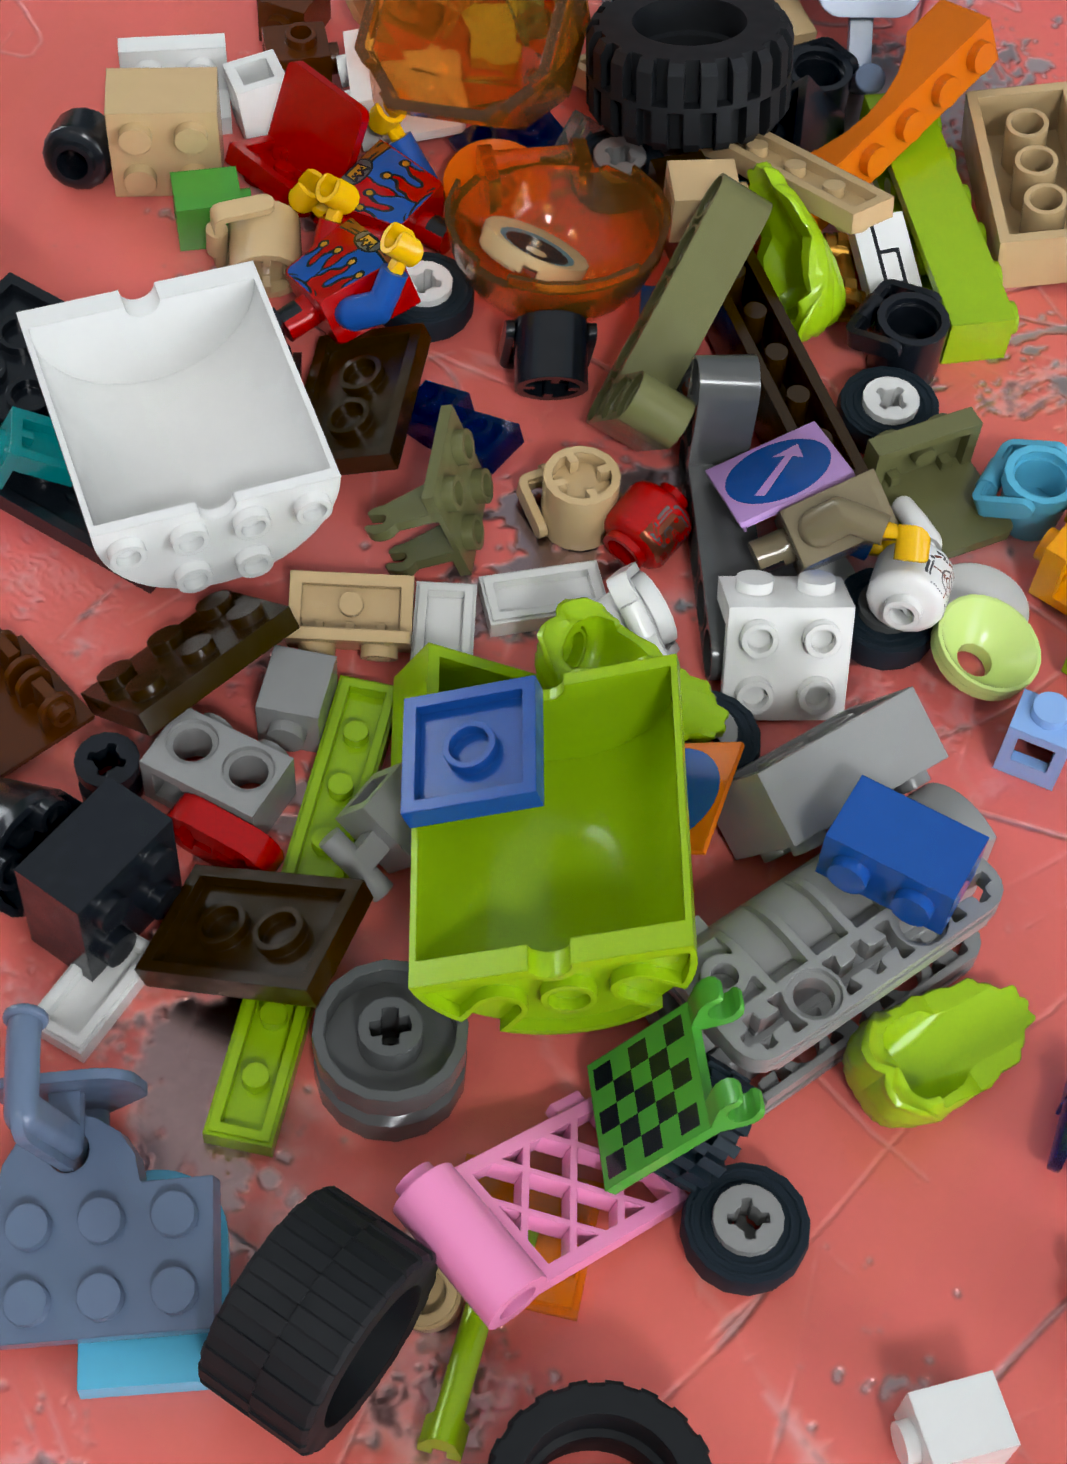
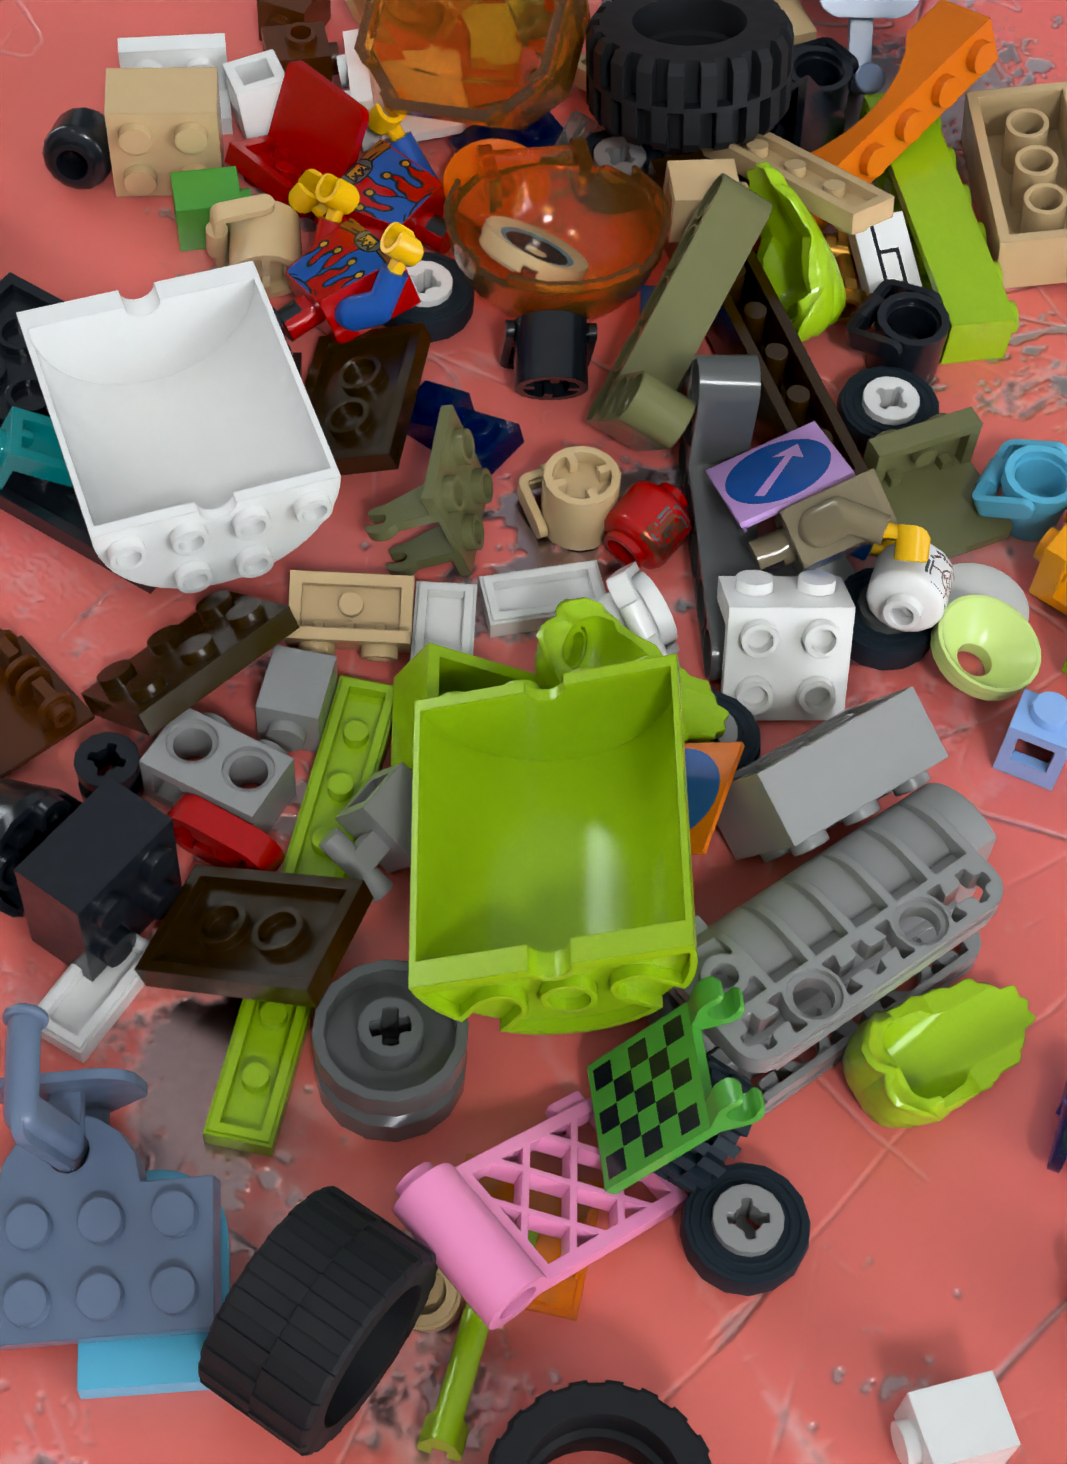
(472, 752): blue plate -> none
(901, 855): blue brick -> none
(910, 514): white piece -> none

